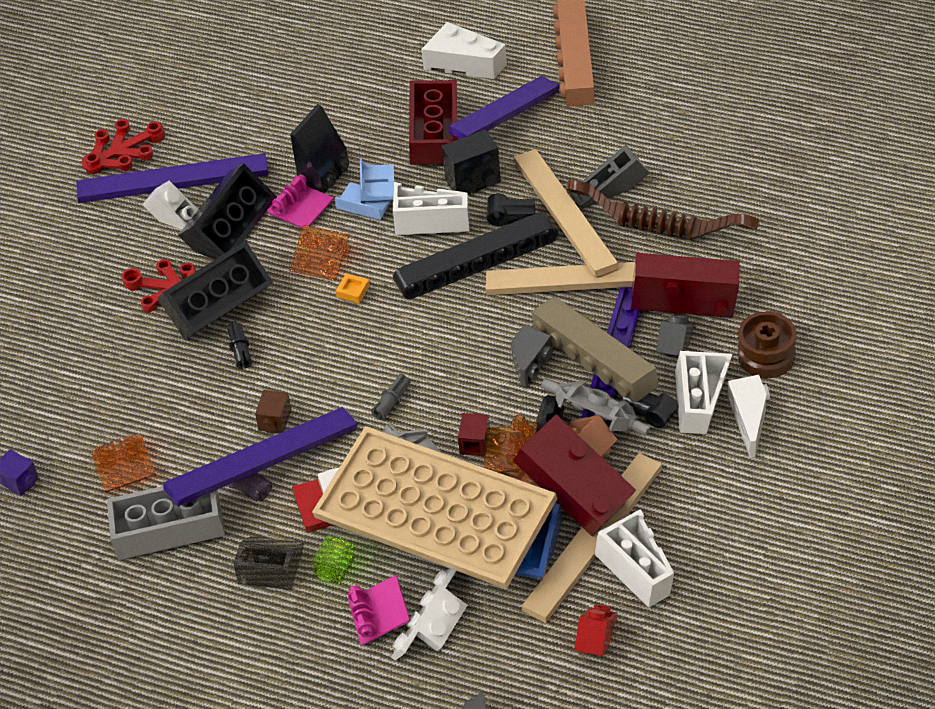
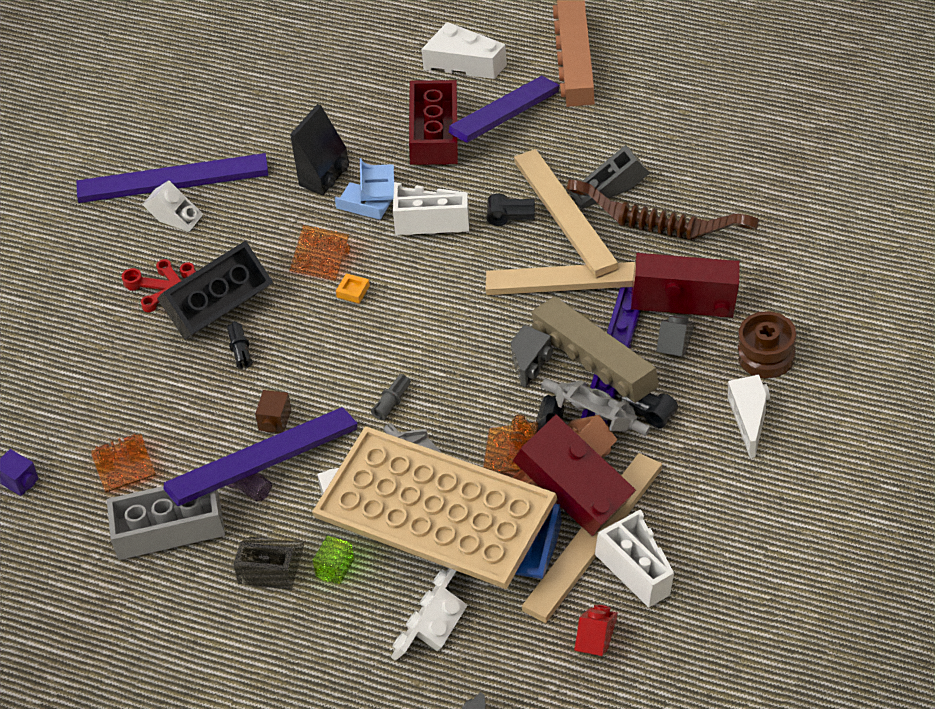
(98, 160): red plant -> none
(228, 213): black slope -> none
(299, 203): dark pink hinge -> none
(307, 497): red tile -> none
(377, 609): dark pink hinge -> none
(471, 163): black brick -> none
(473, 434): dark red brick -> none
(475, 255): black beam -> none
(698, 388): white wedge -> none

